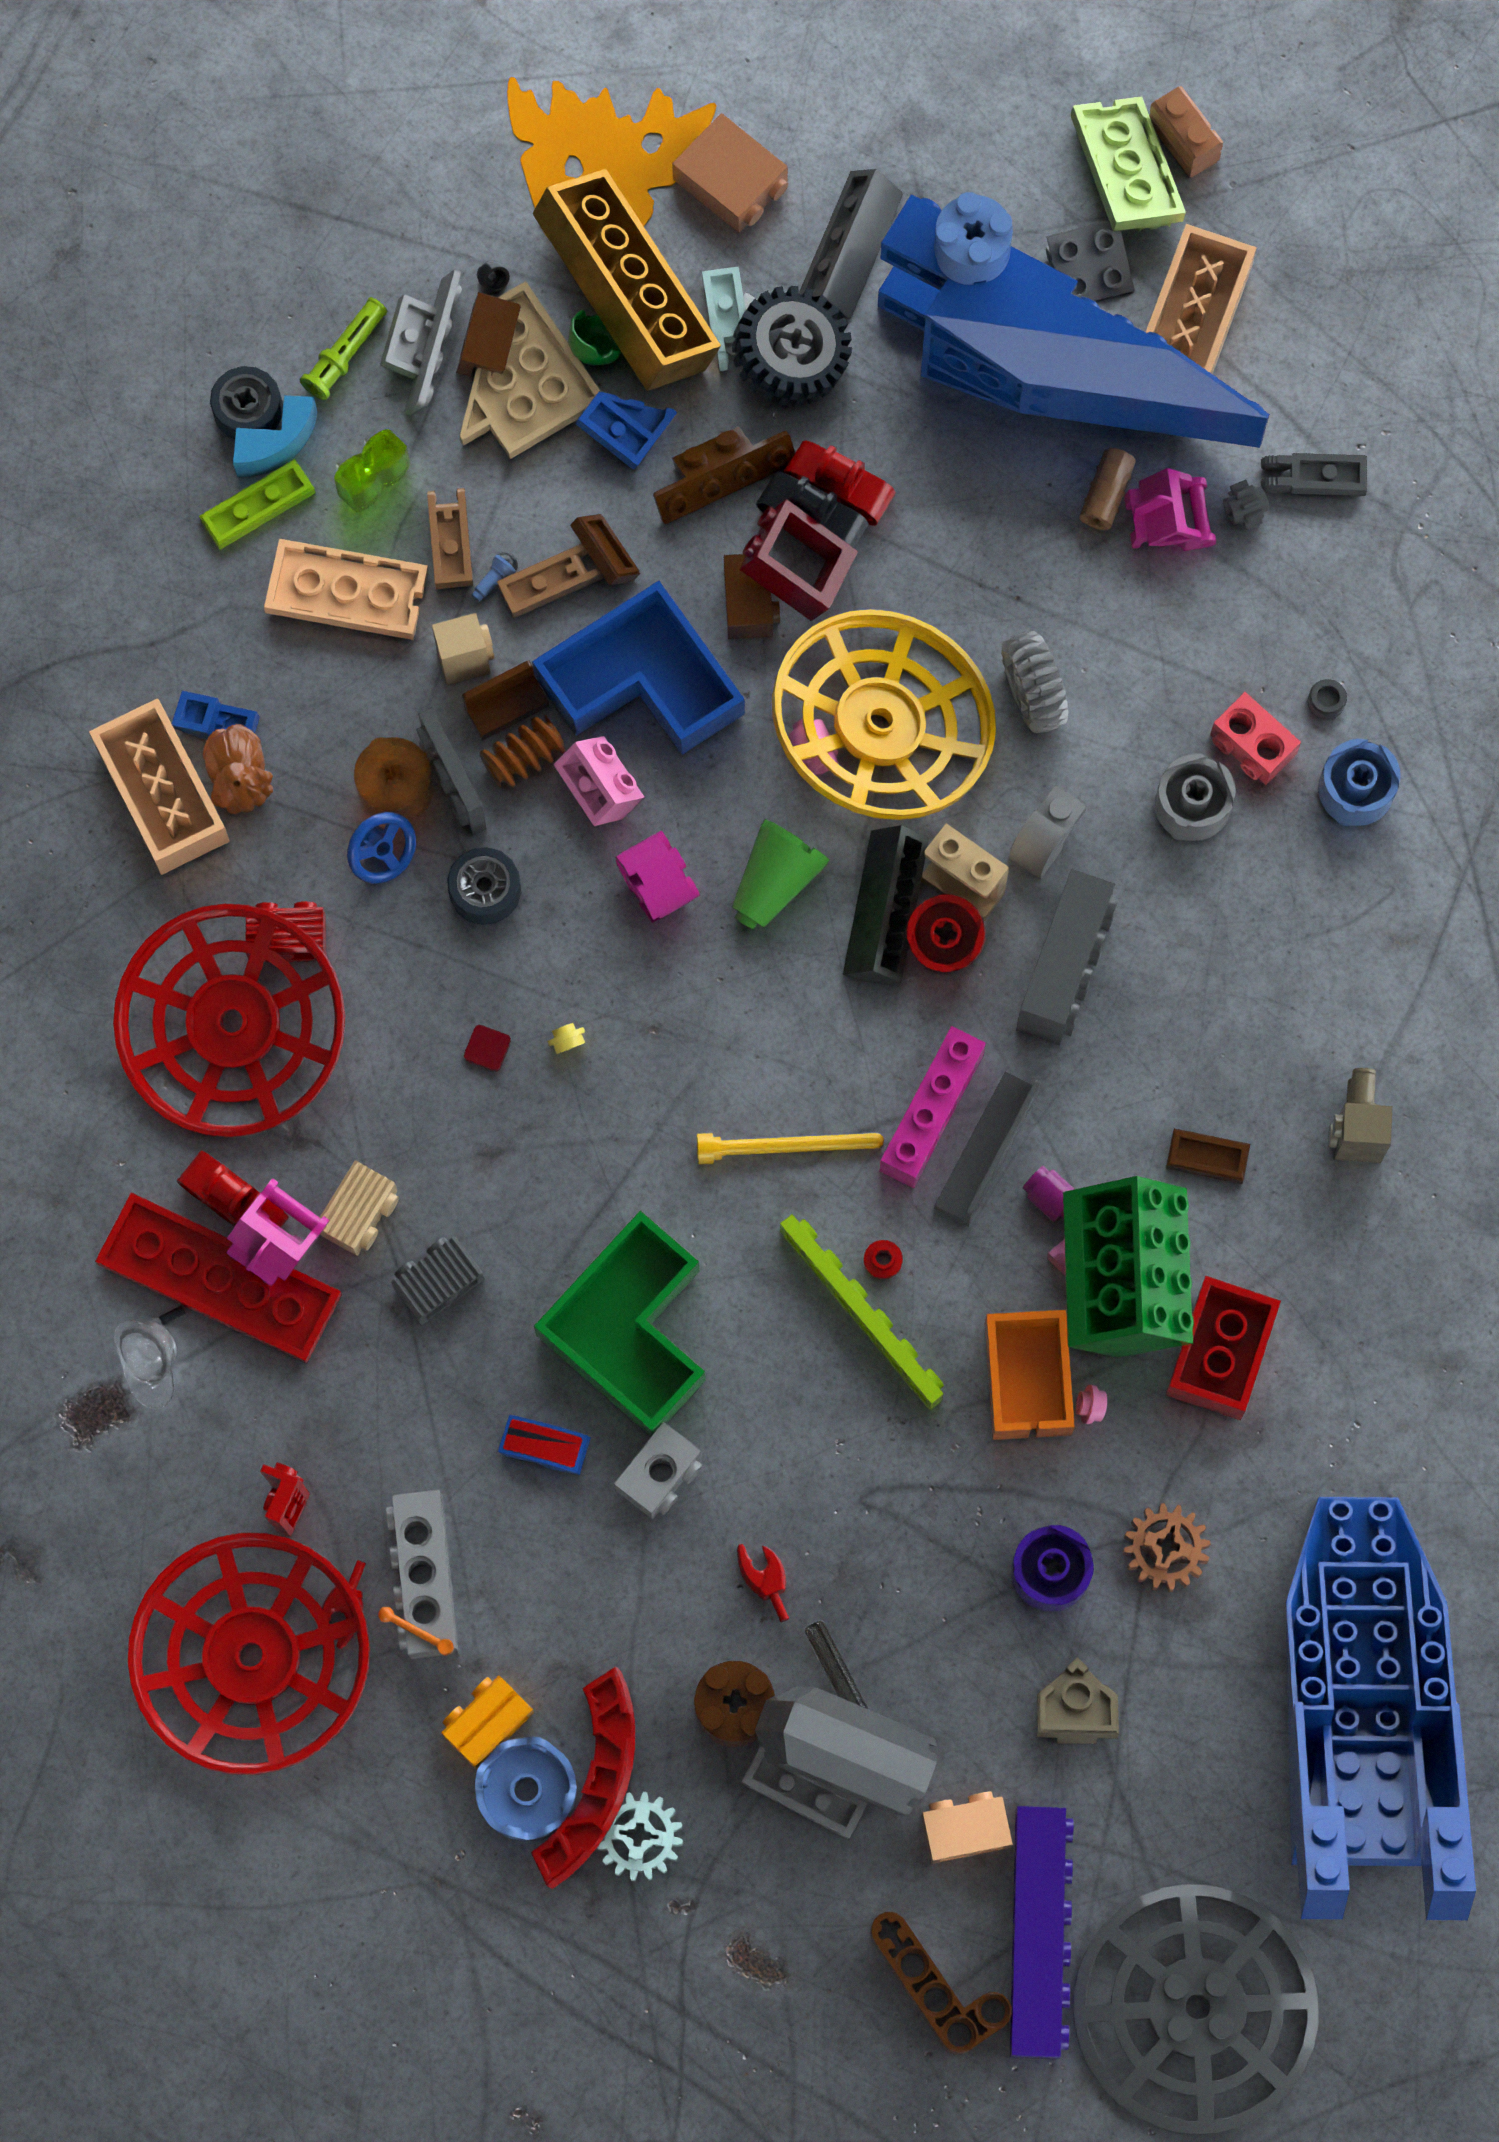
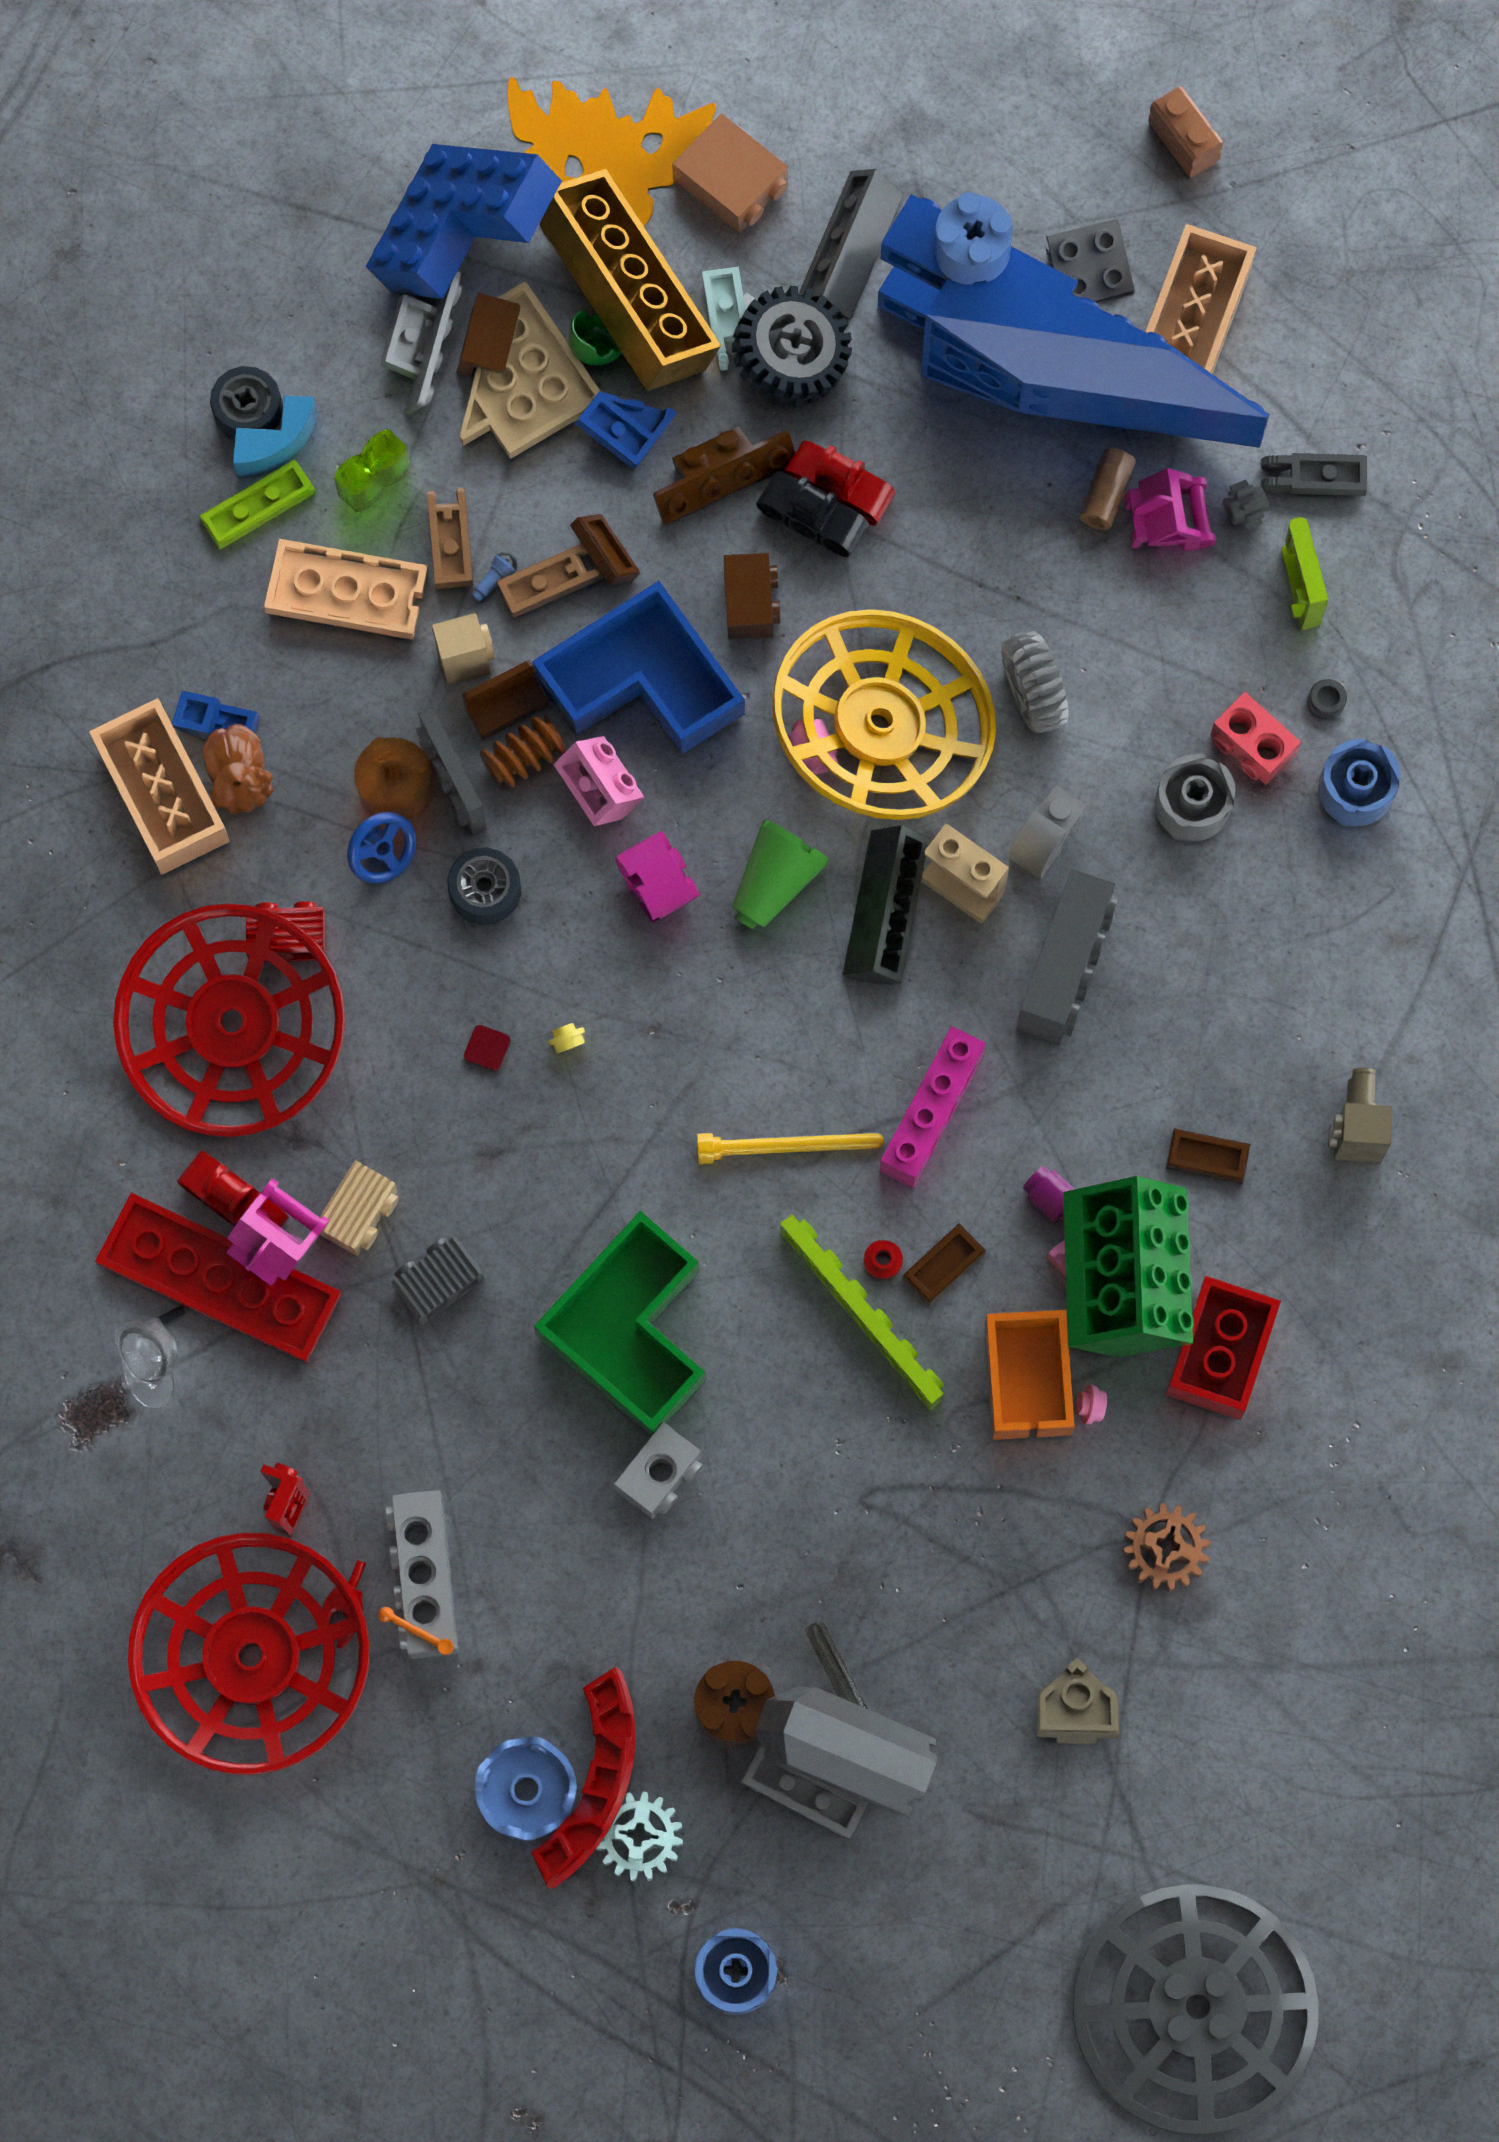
(330, 359): lime pin -> none
(449, 204): none -> blue piece
(486, 1721): light orange brick -> none
(501, 273): black hinge -> none
(544, 1444): slope -> none
(753, 1956): none -> medium blue brick
(767, 1582): red hand -> none
(784, 583): dark red window -> none
(932, 1979): reddish brown beam -> none
(936, 913): red brick -> none
(944, 1264): none -> reddish brown tile
(966, 1828): light nougat brick -> none
(987, 1148): dark grey panel -> none
(1039, 1932): dark purple brick -> none
(1074, 1561): dark purple brick -> none
(1126, 166): yellowish green piece -> none
(1304, 575): none -> lime container
(1373, 1713): blue piece -> none

